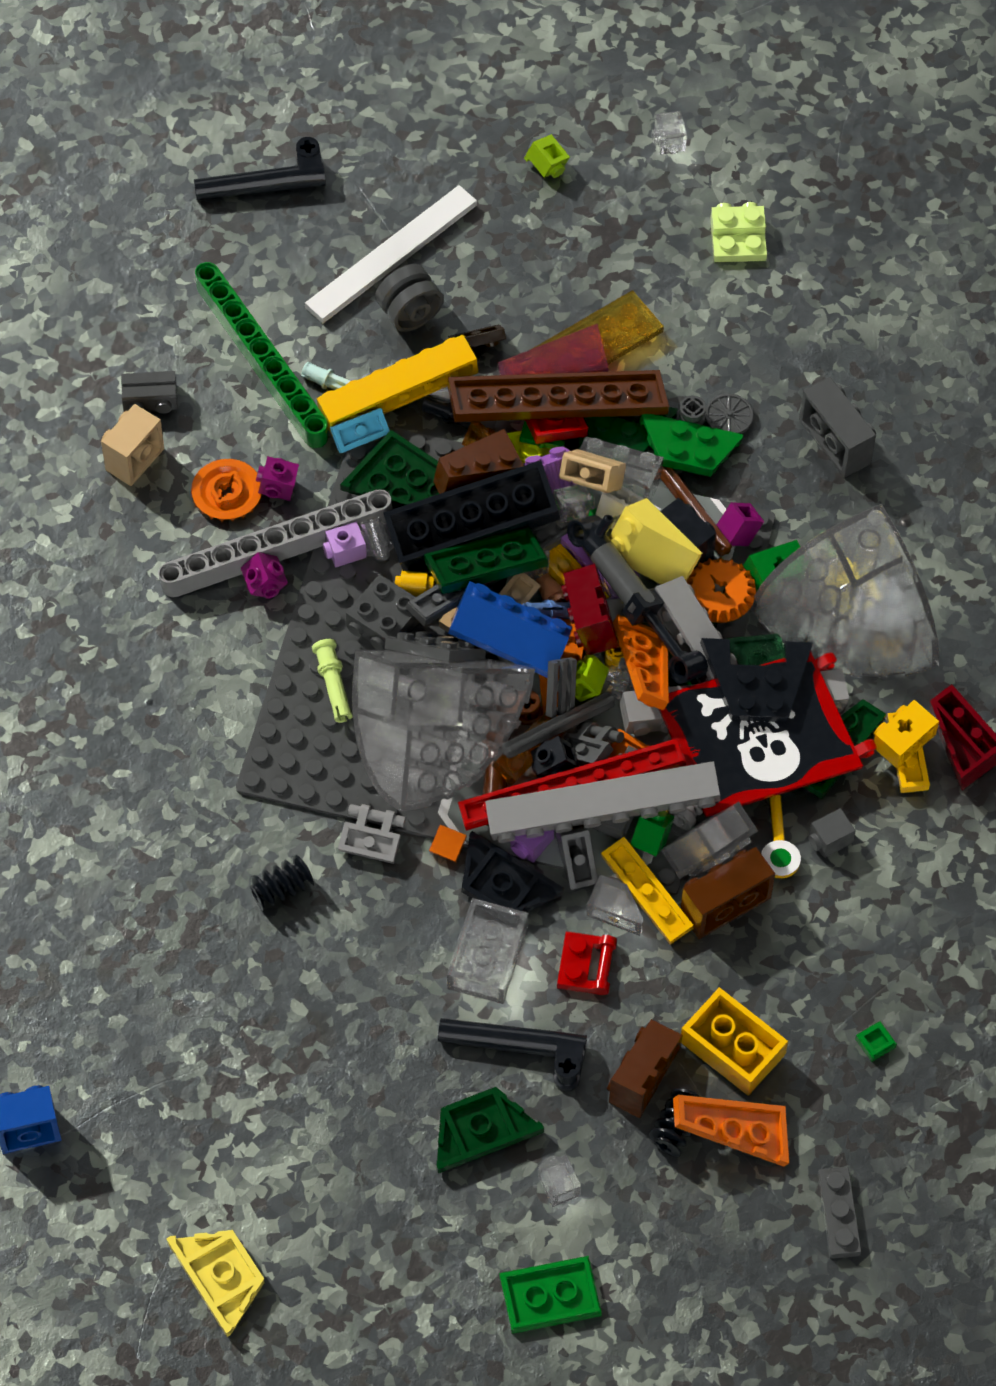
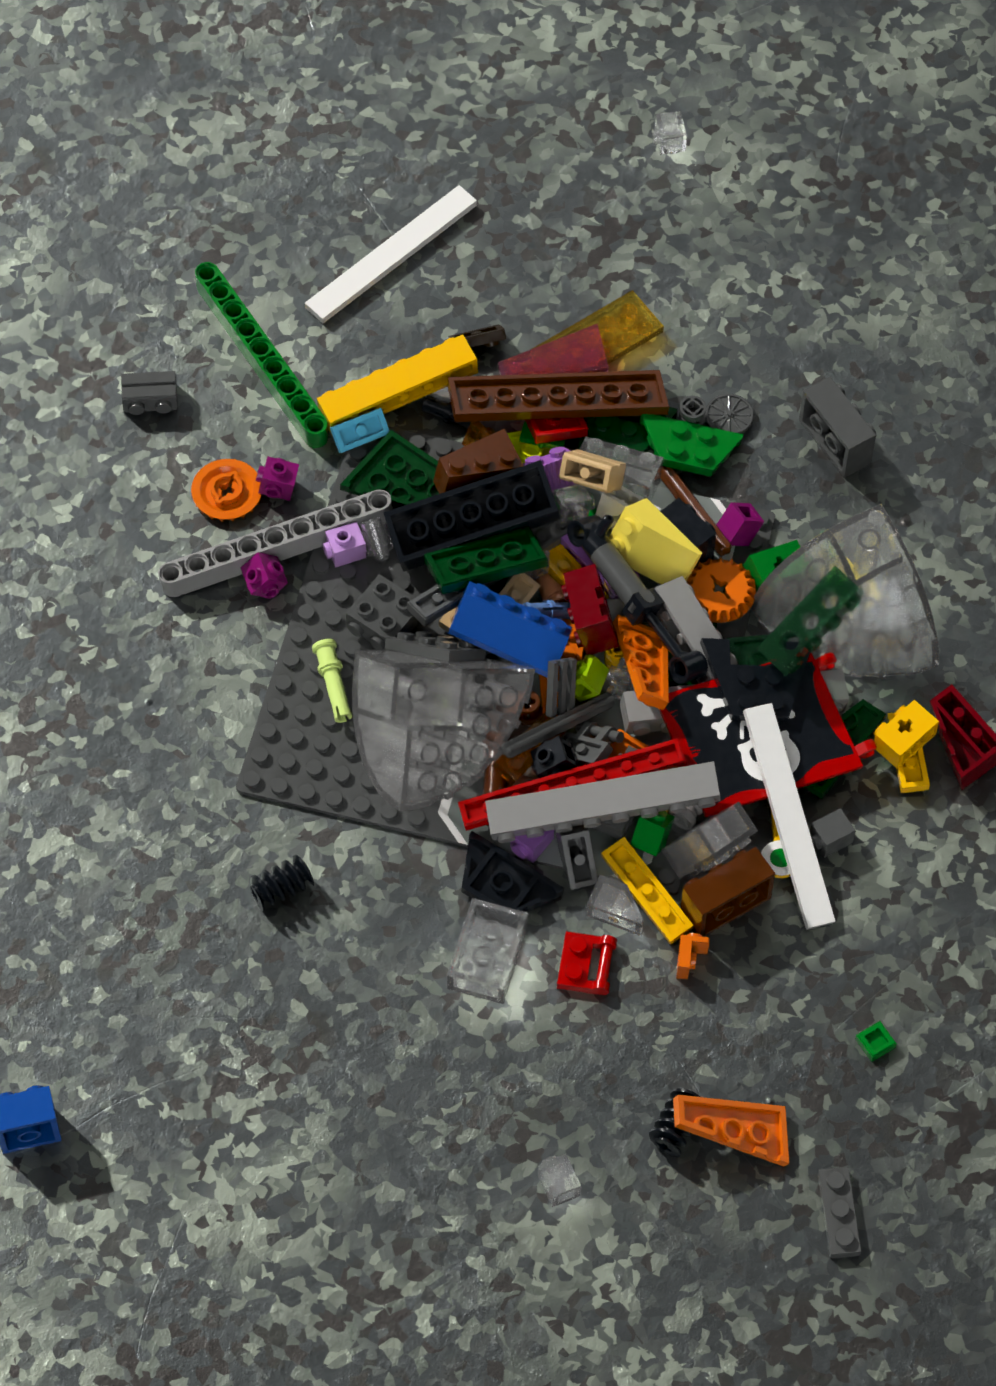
(132, 444): tan brick -> none
(220, 1274): light yellow wing -> none
(306, 174): black axle -> none
(323, 377): light aqua axle -> none
(368, 841): light grey plate -> none
(409, 297): dark grey wheel -> none
(415, 582): yellow brick -> none
(448, 843): orange tile -> none
(481, 1127): dark green wing -> none
(547, 156): lime brick -> none
(550, 1294): green tile -> none
(565, 1047): black axle -> none
(644, 1068): reddish brown wedge -> none
(689, 947): none -> orange bracket
(733, 1041): yellow brick -> none
(738, 233): yellowish green plate -> none
(789, 816): none -> white tile
(813, 605): none -> clear green brick

